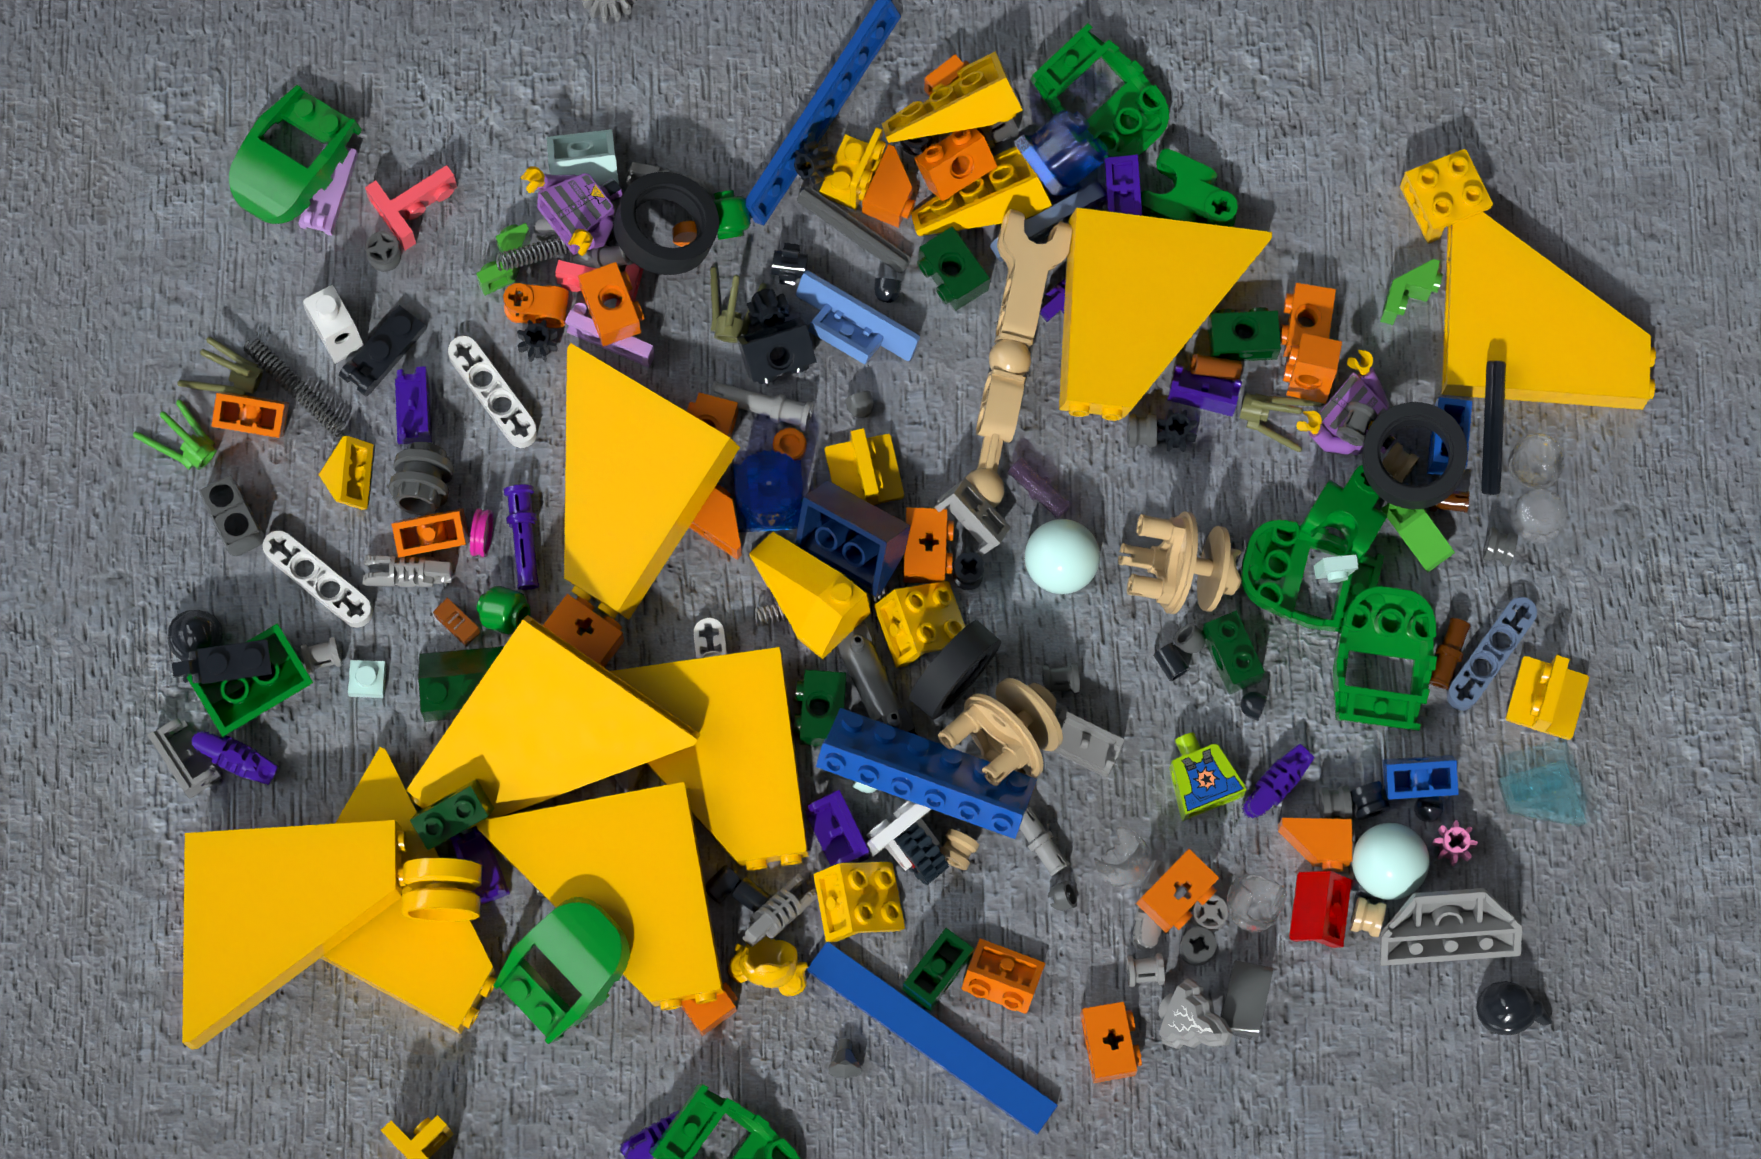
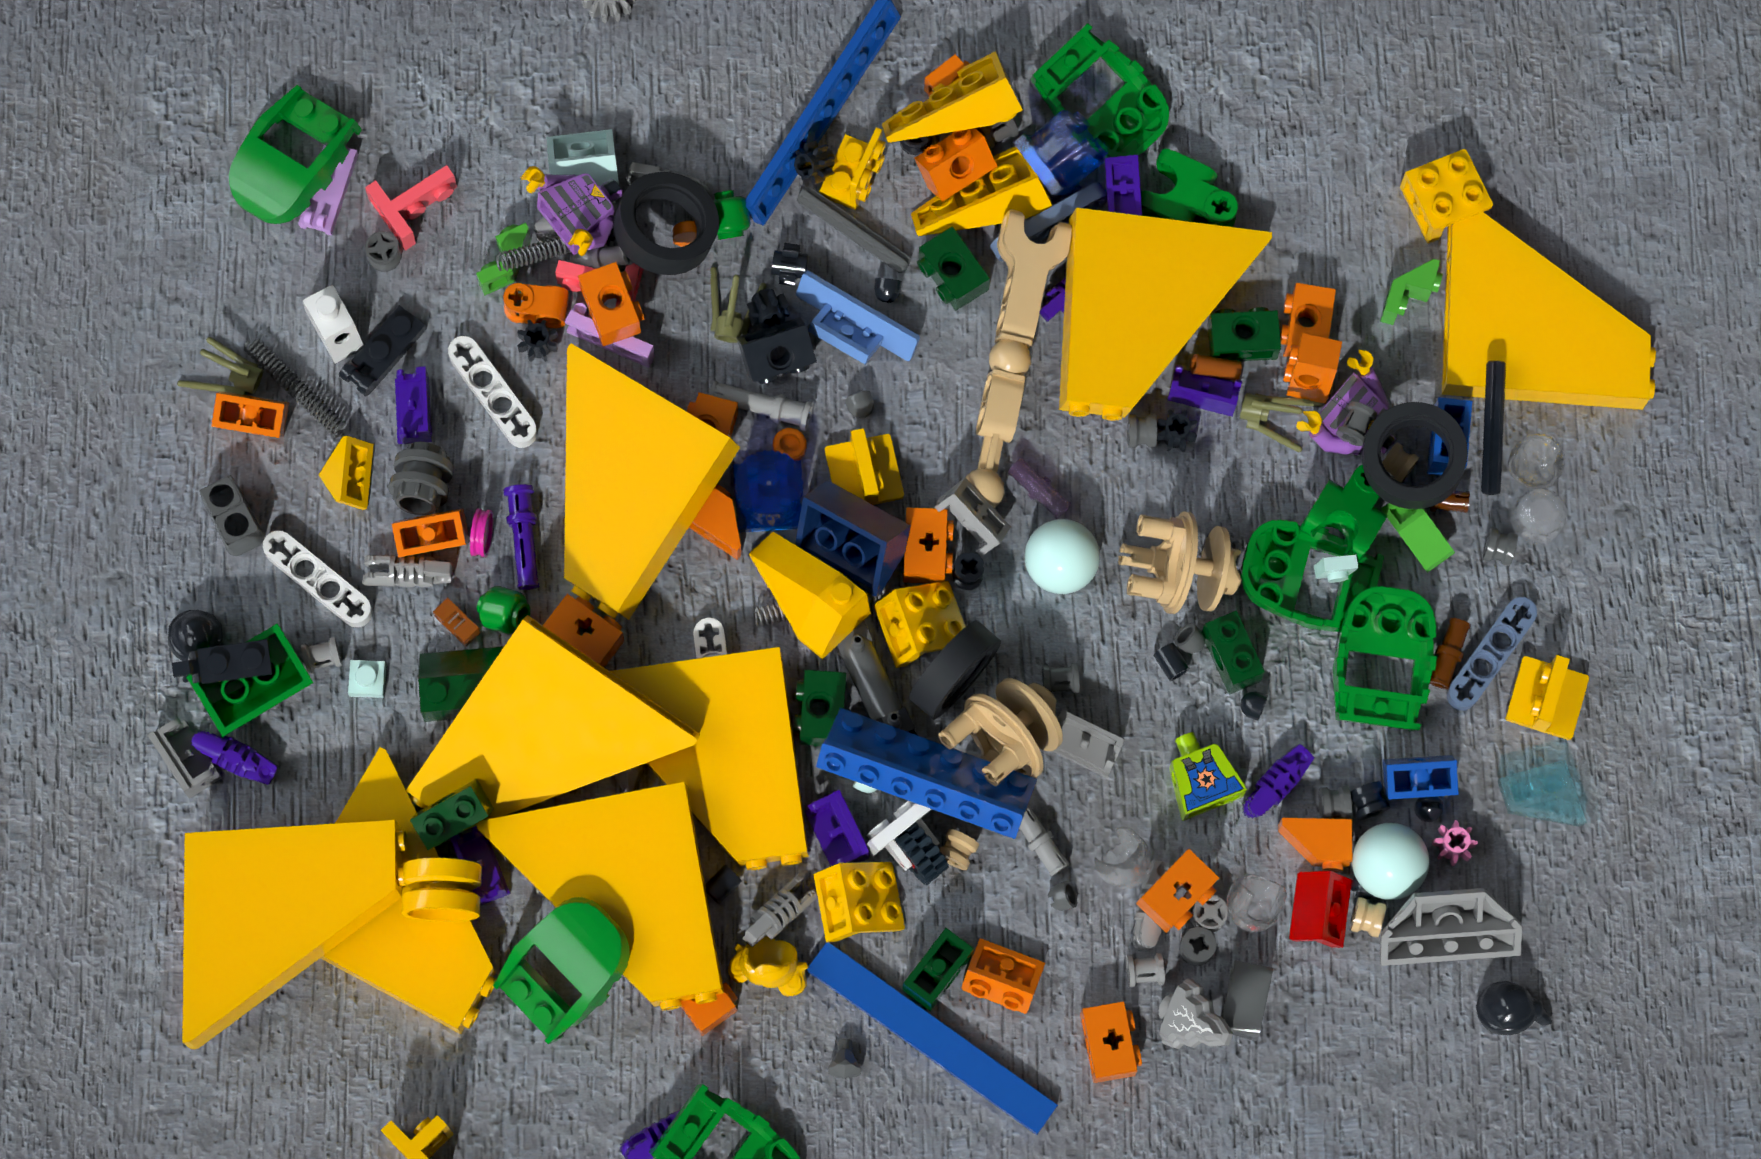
(197, 450): bright green plant -> none
(751, 895): black hinge -> none
(889, 191): orange slope -> none

